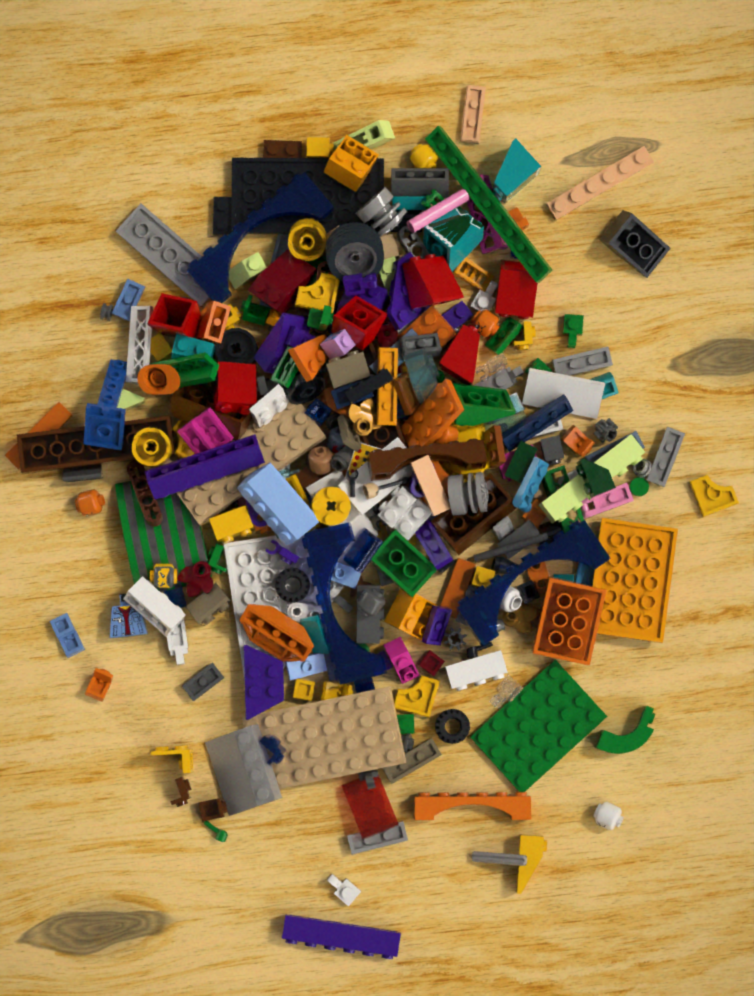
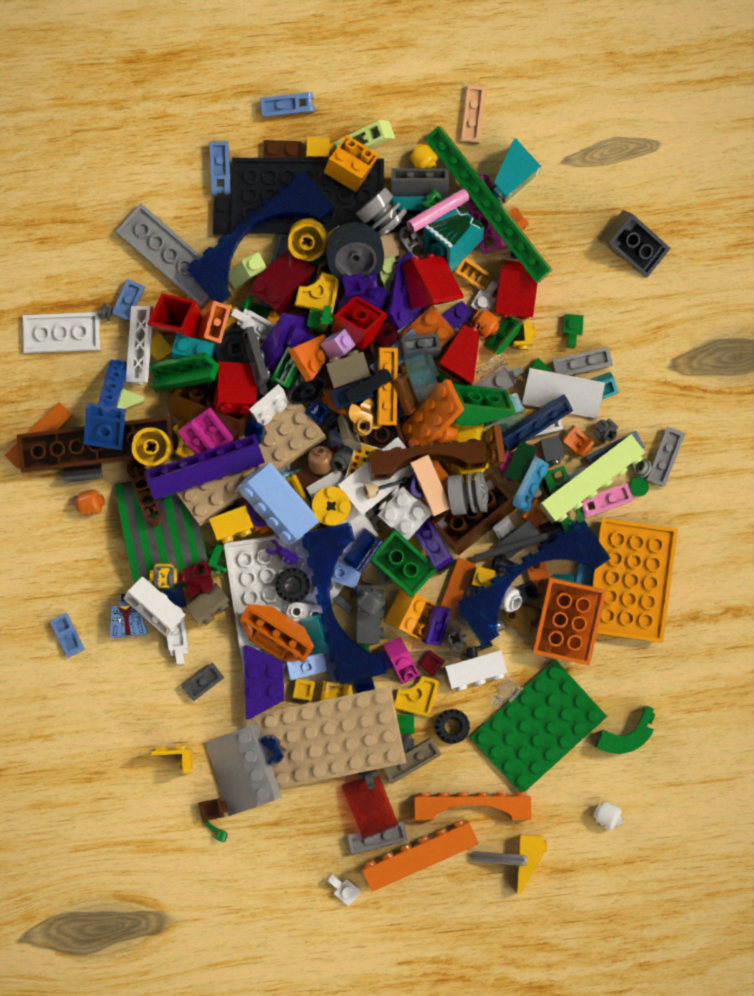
(61, 332): none -> white tile
(99, 684): orange bracket -> none
(158, 379): orange piece -> none
(184, 788): reddish brown bracket -> none
(220, 167): none -> medium blue plate
(249, 318): none -> white hinge
(253, 427): none -> clear blue slope
(255, 356): none -> dark grey plate
(287, 105): none -> medium blue plate
(341, 935): dark purple brick -> none
(352, 482): black hand -> none
(419, 856): none -> orange brick
(596, 478): dark green slope -> none
(600, 183): light nougat plate -> none
(711, 496): yellow tile -> none

